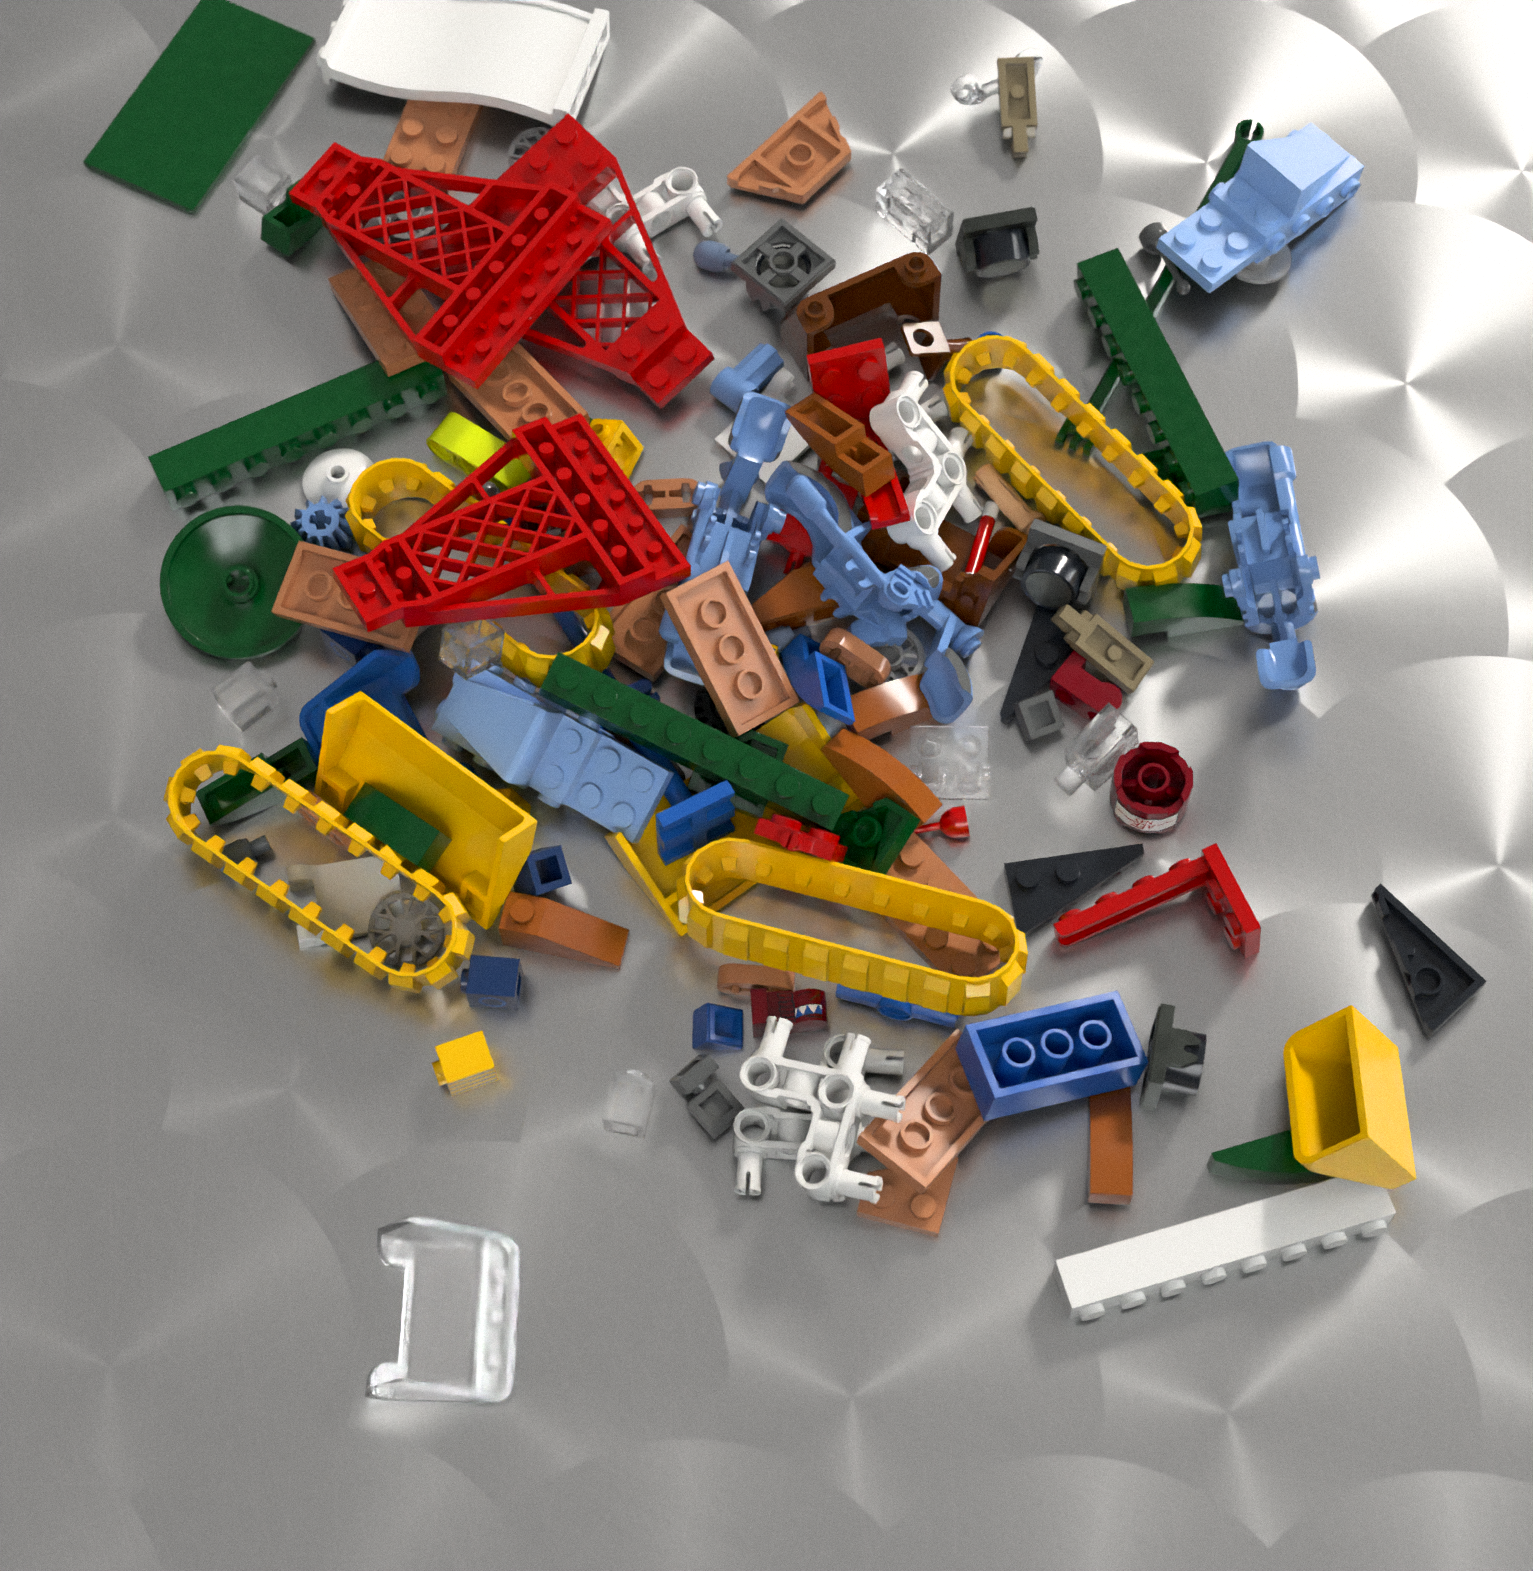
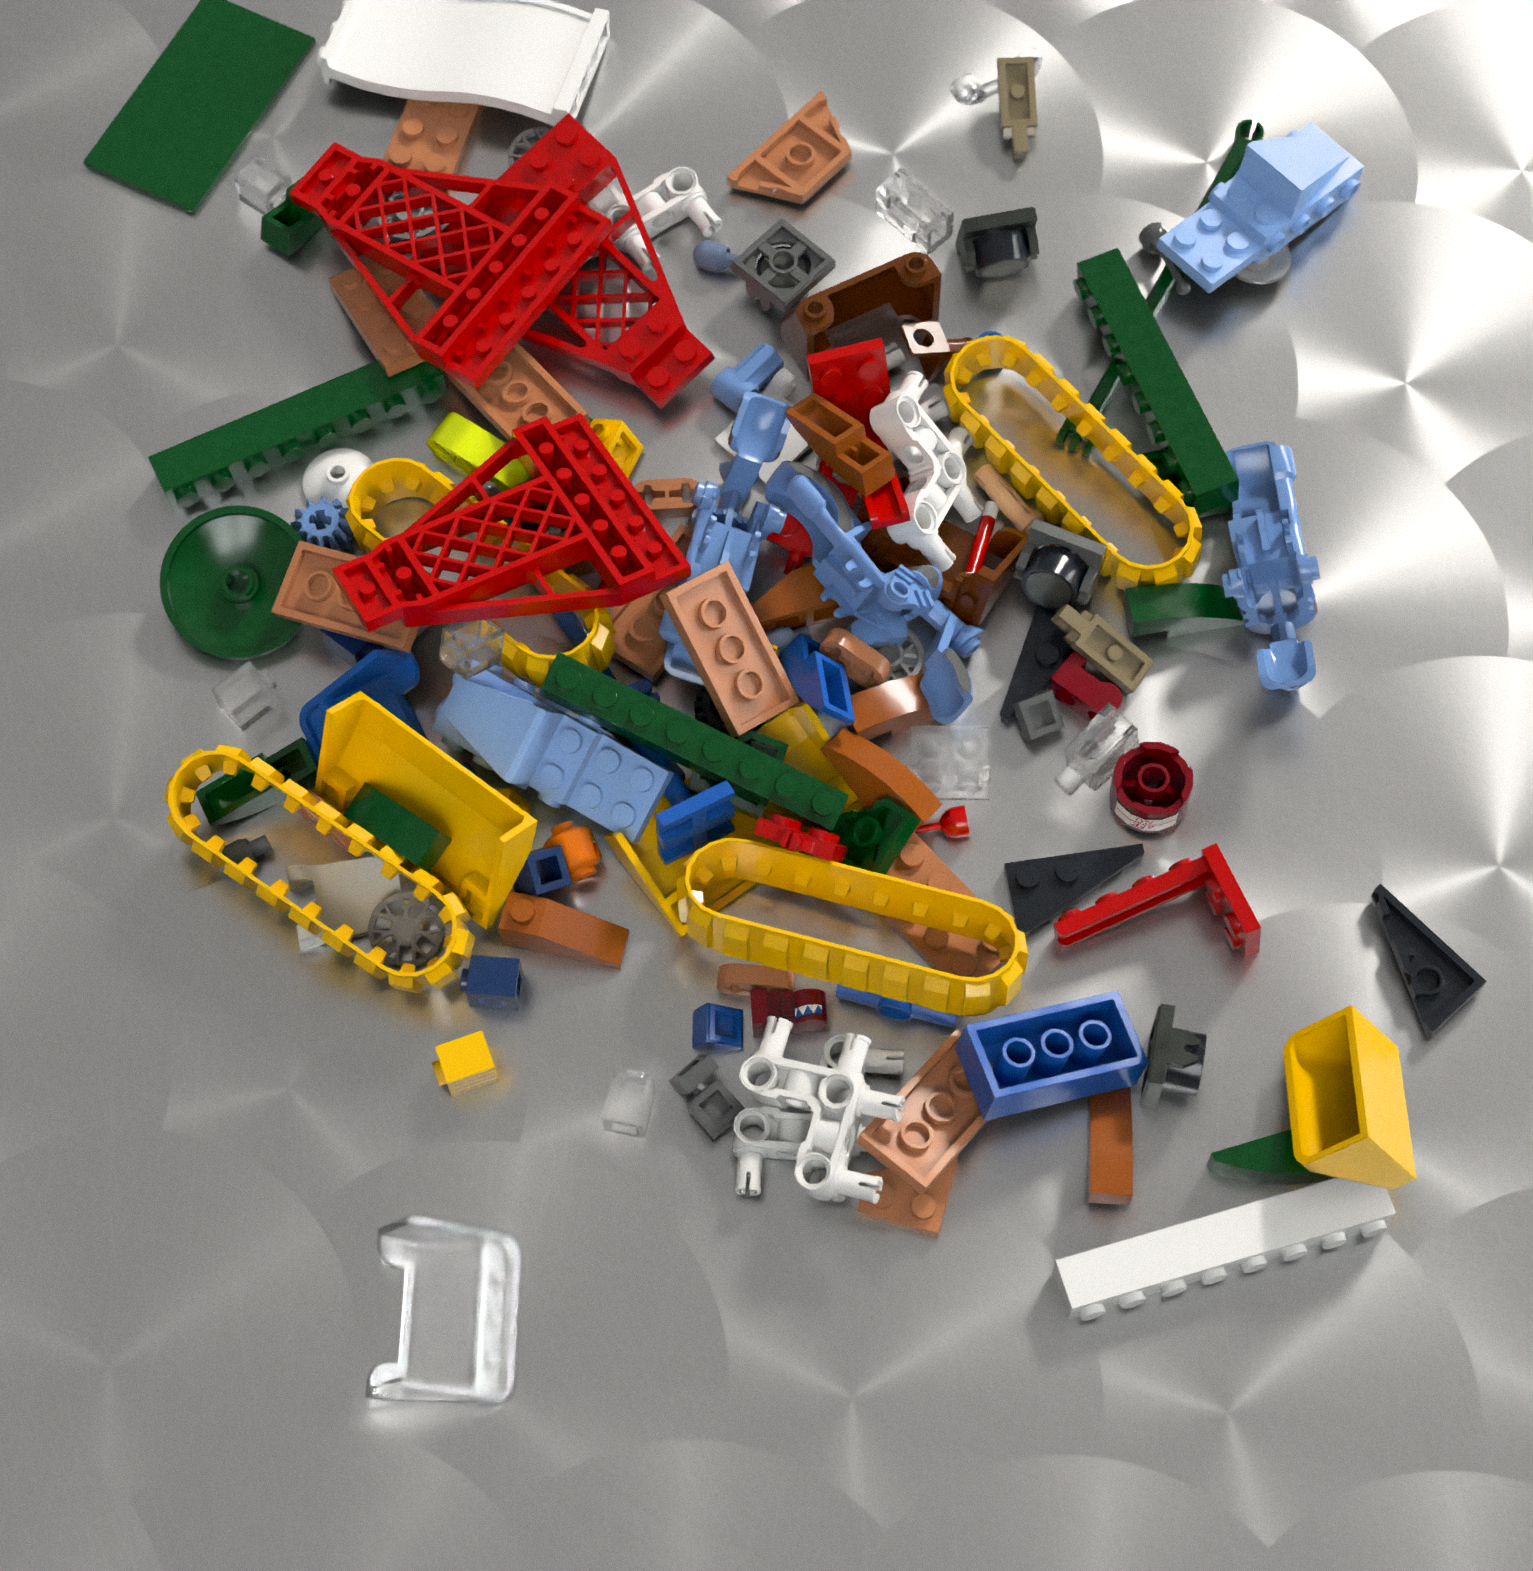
(578, 847): none -> orange head

